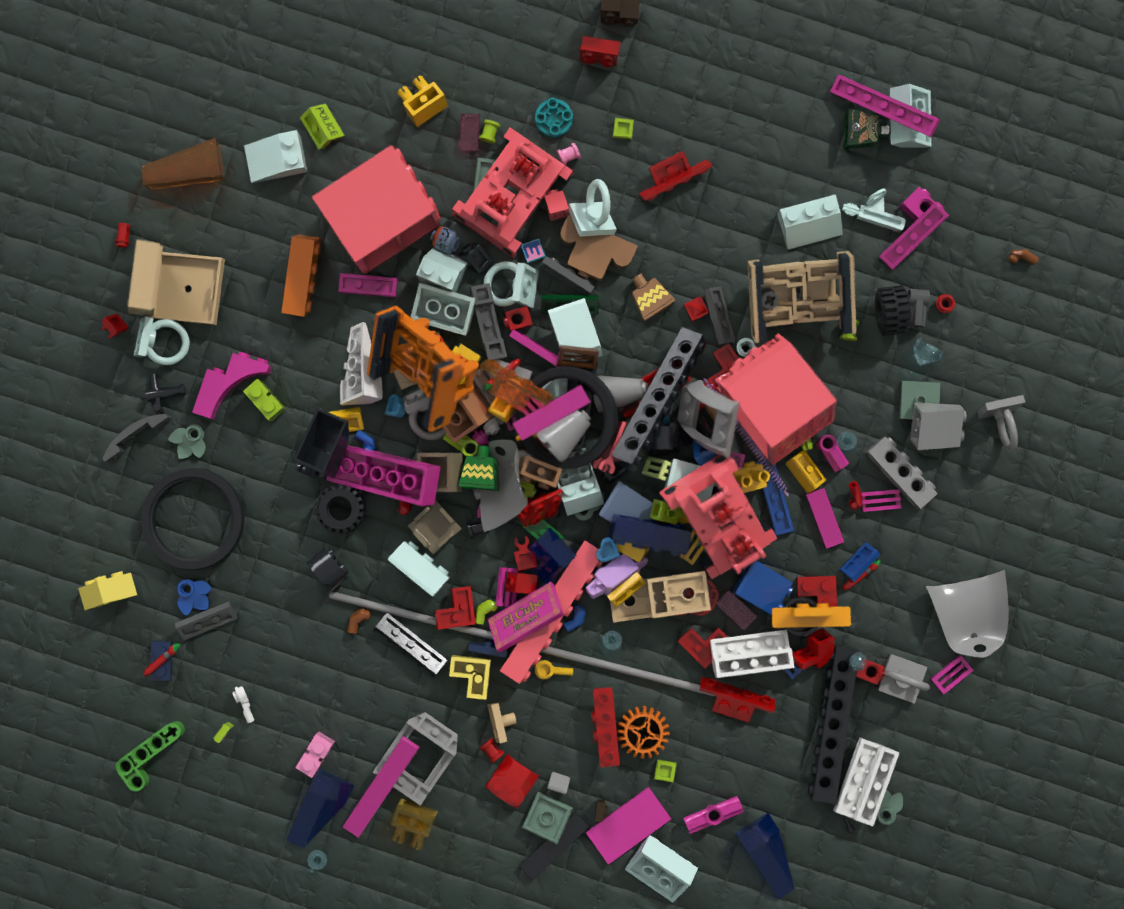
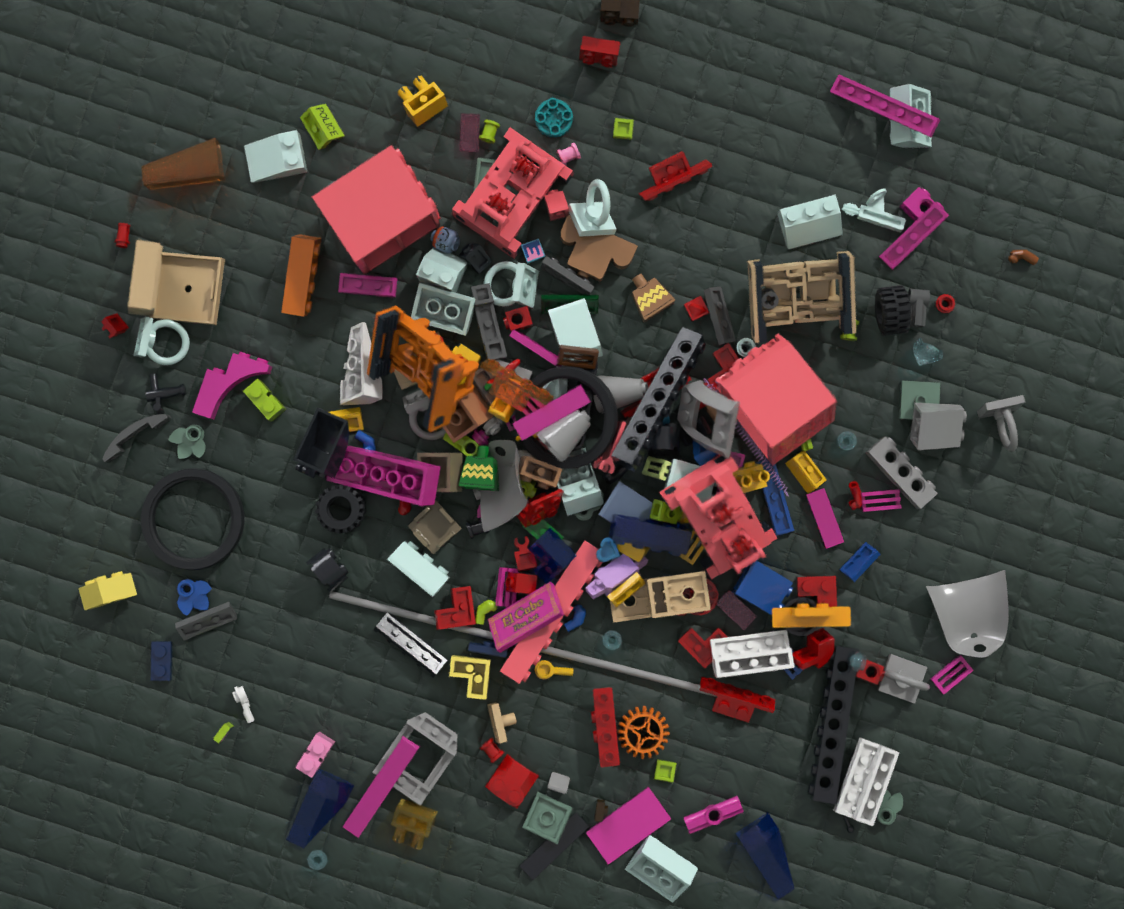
(151, 750): bright green beam -> none
(162, 659): red piece -> none
(356, 618): dark orange arm -> none
(395, 406): dark azure tile -> none
(833, 454): dark pink piece -> none
(849, 584): red piece -> none
(863, 129): torso -> none

